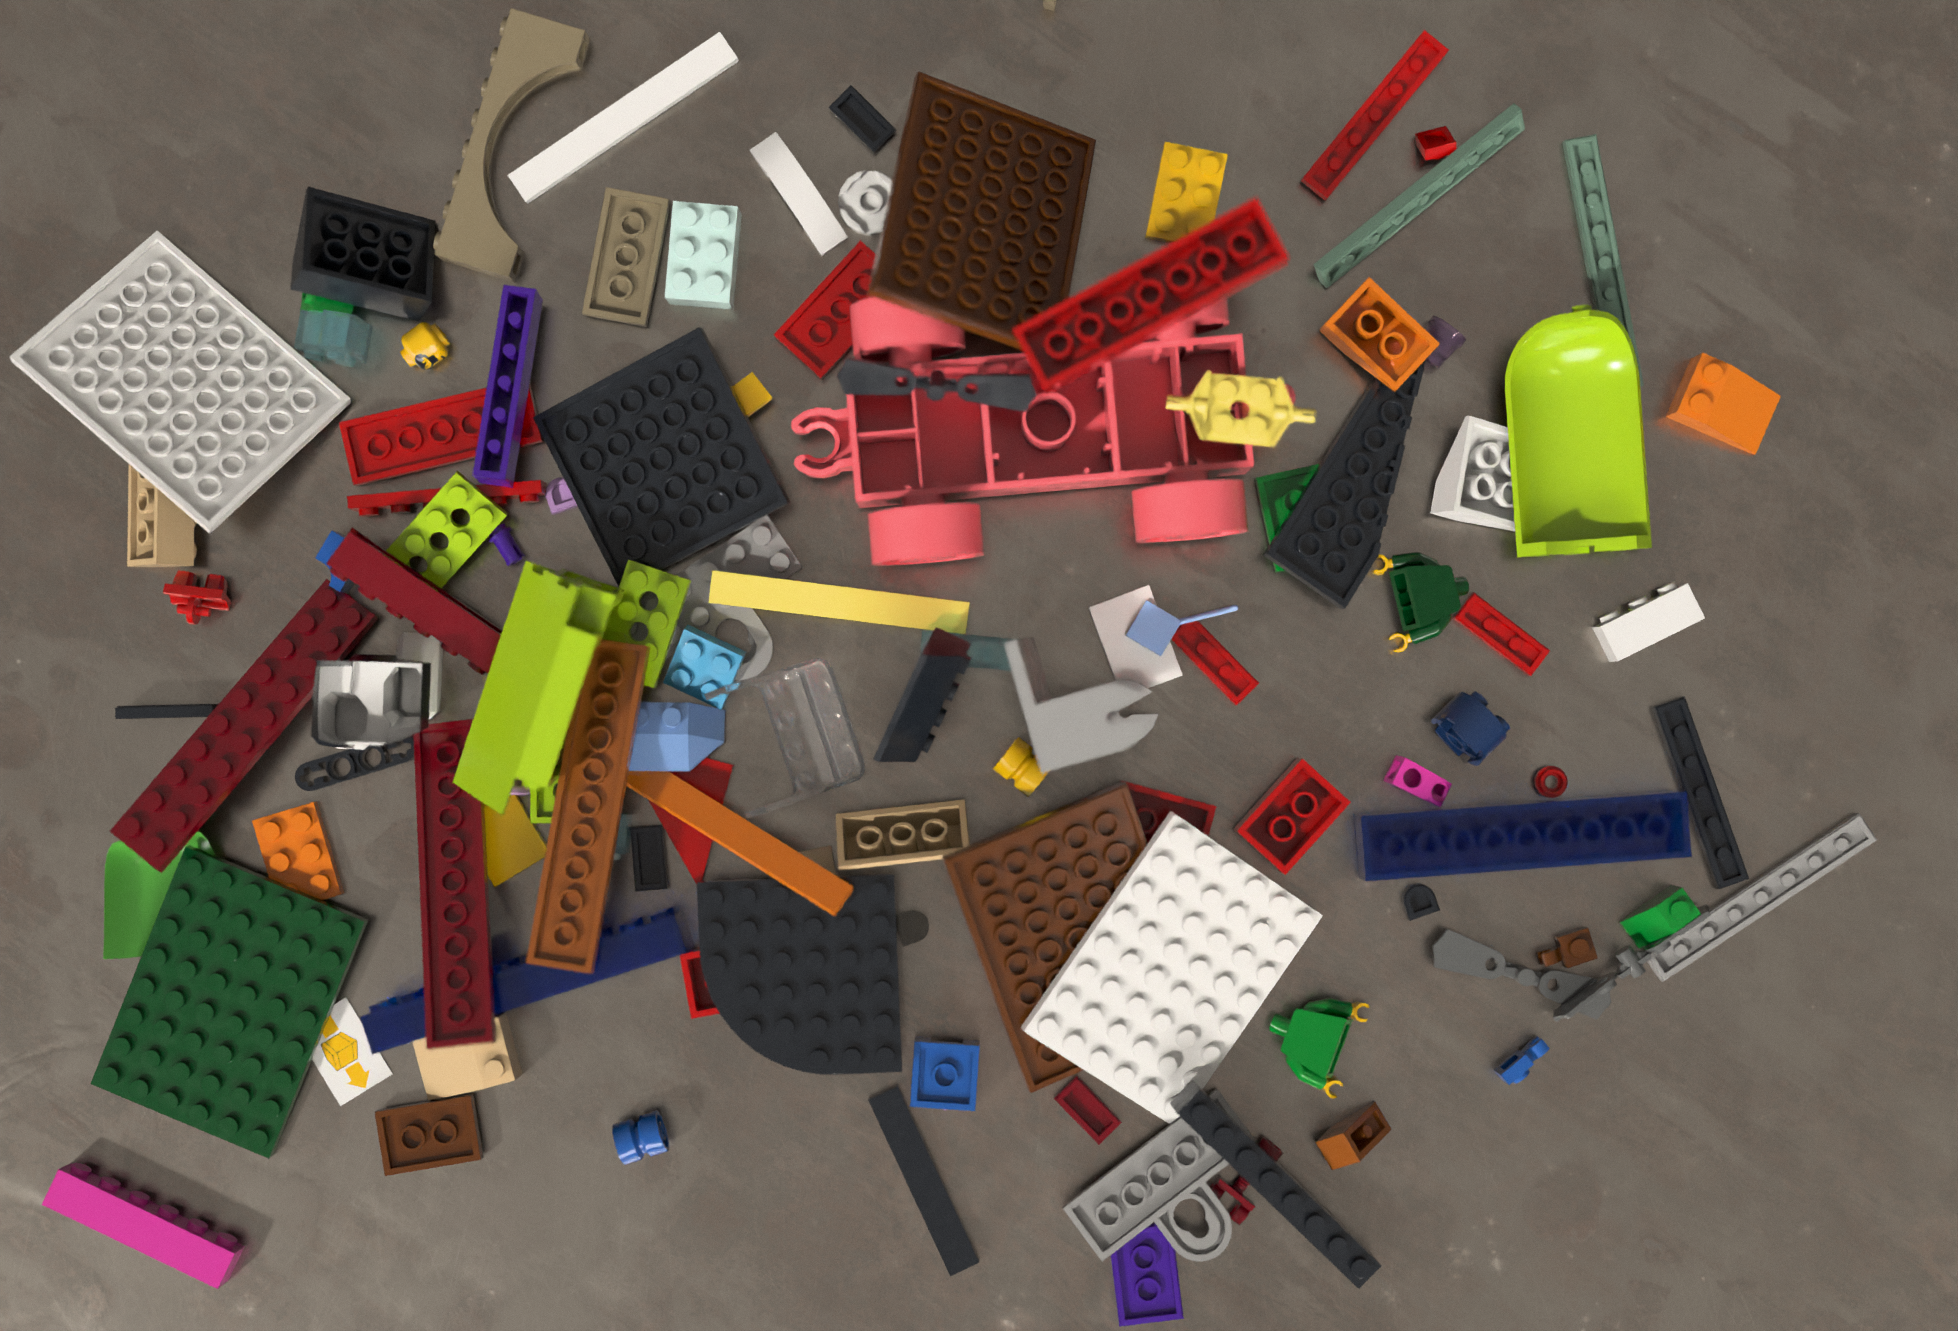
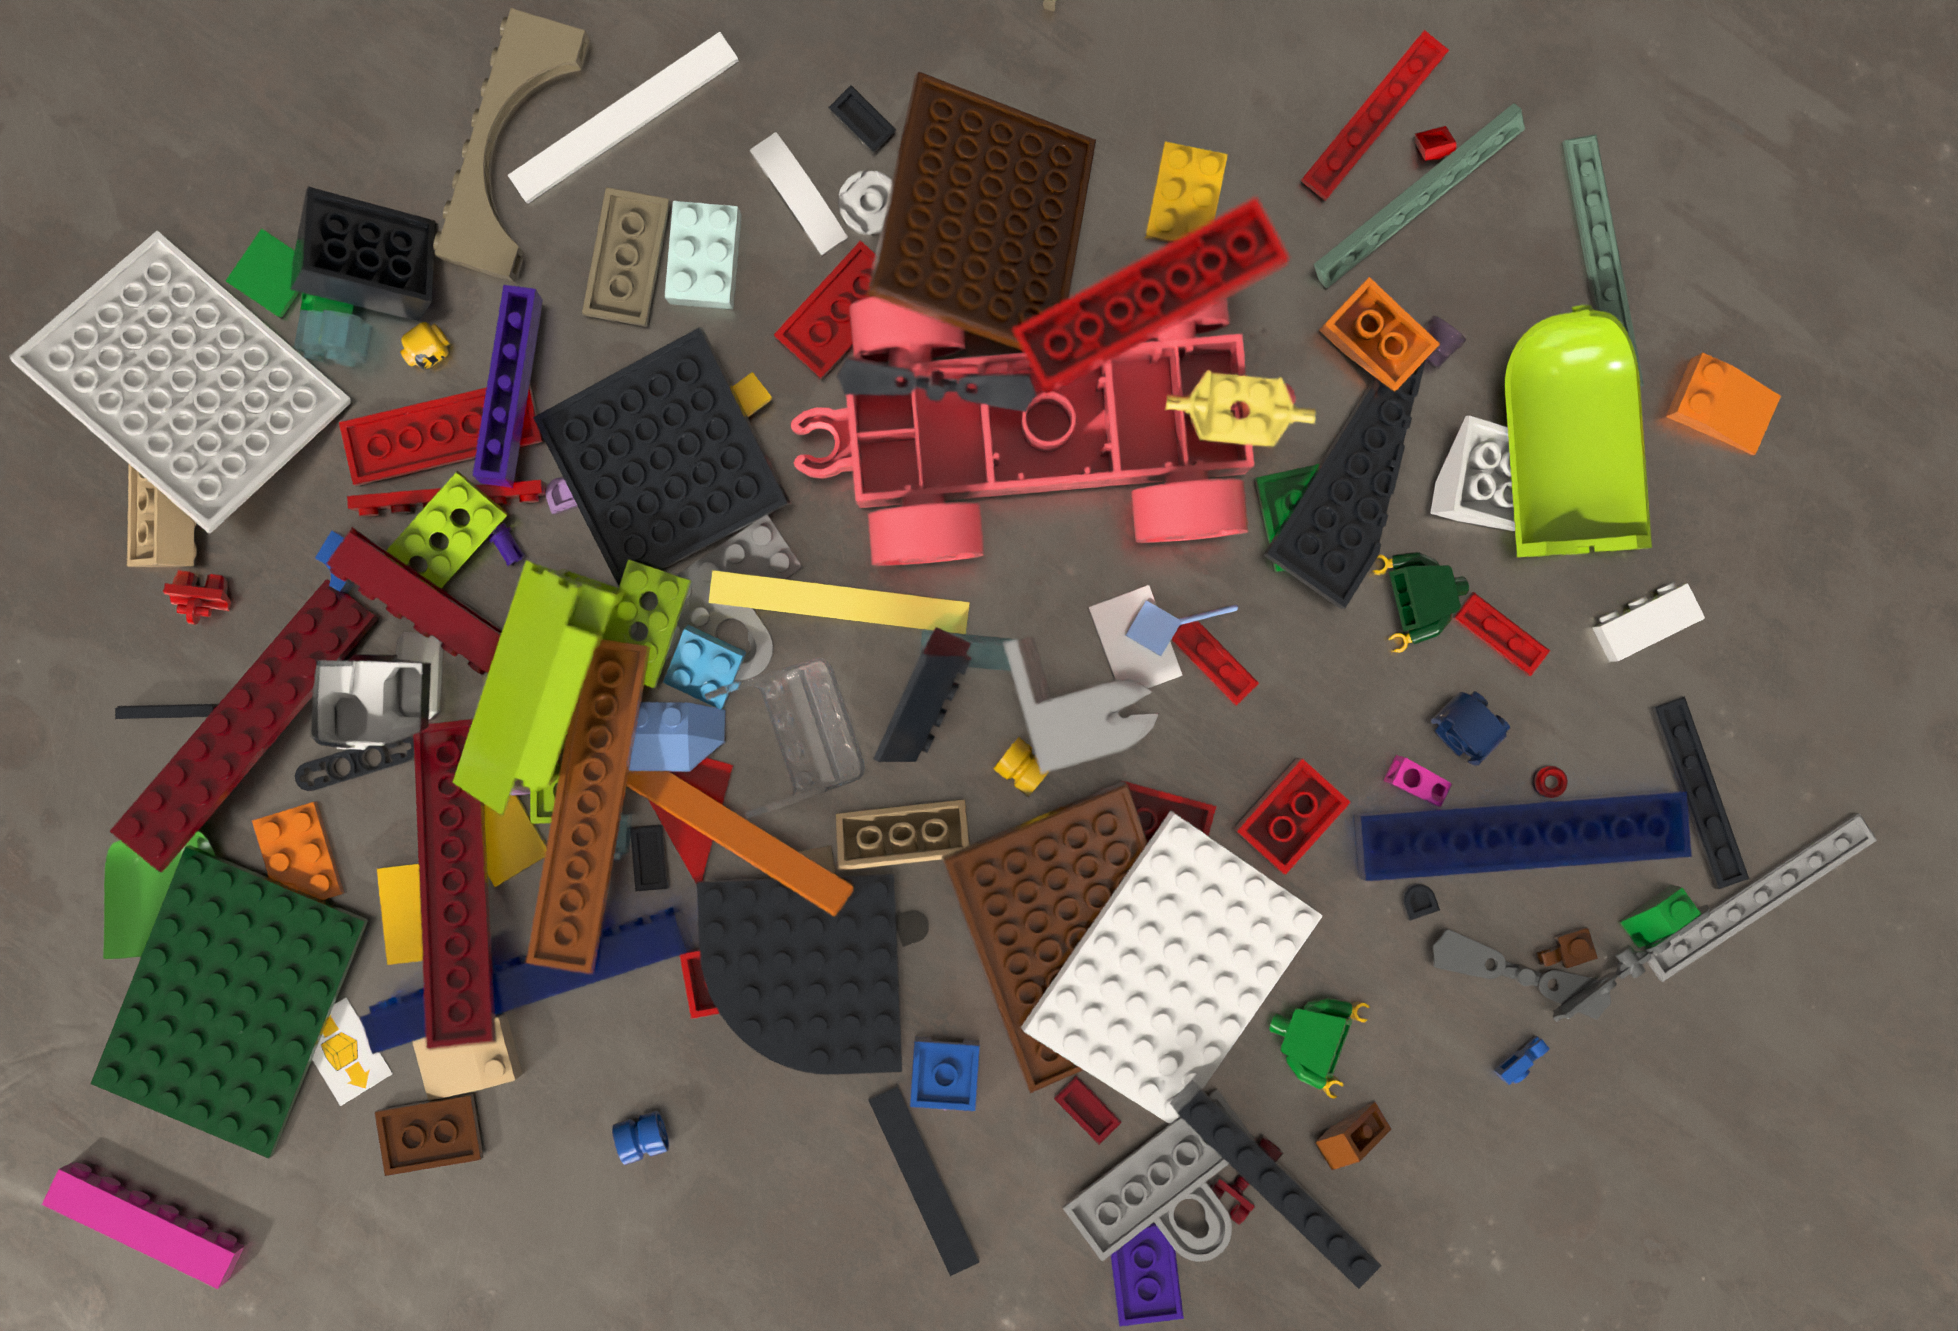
(266, 273): none -> green tile
(401, 913): none -> yellow tile

